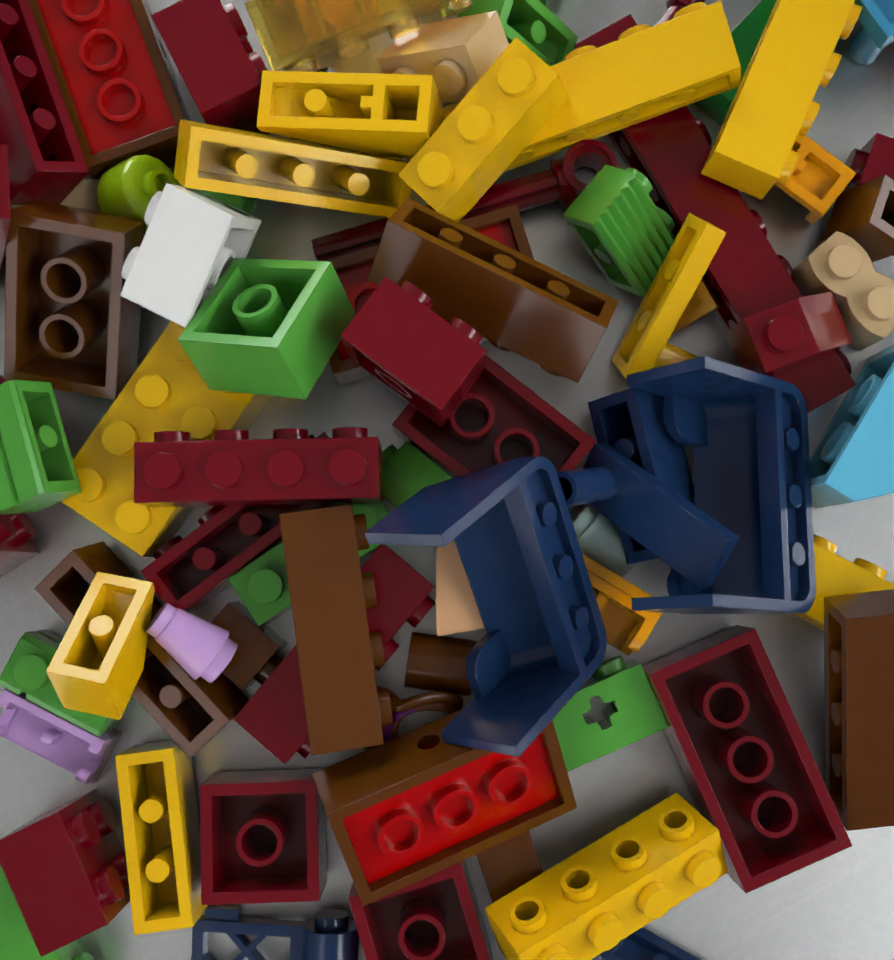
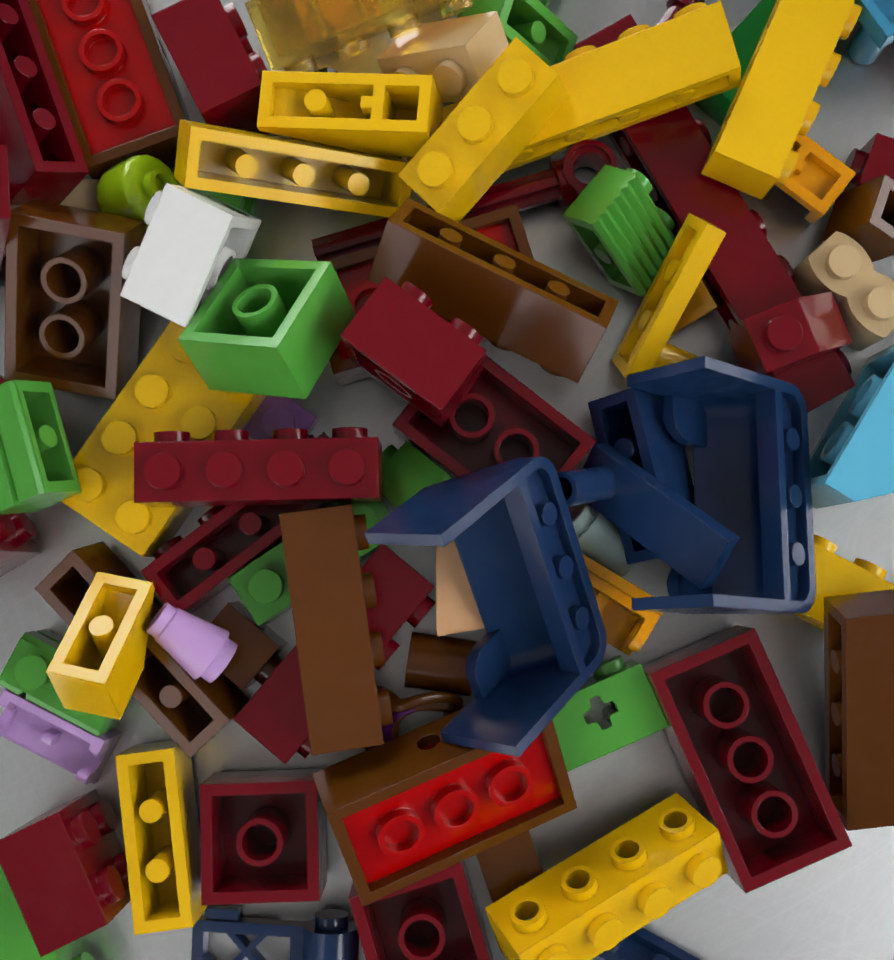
(279, 414): none -> medium lavender plate

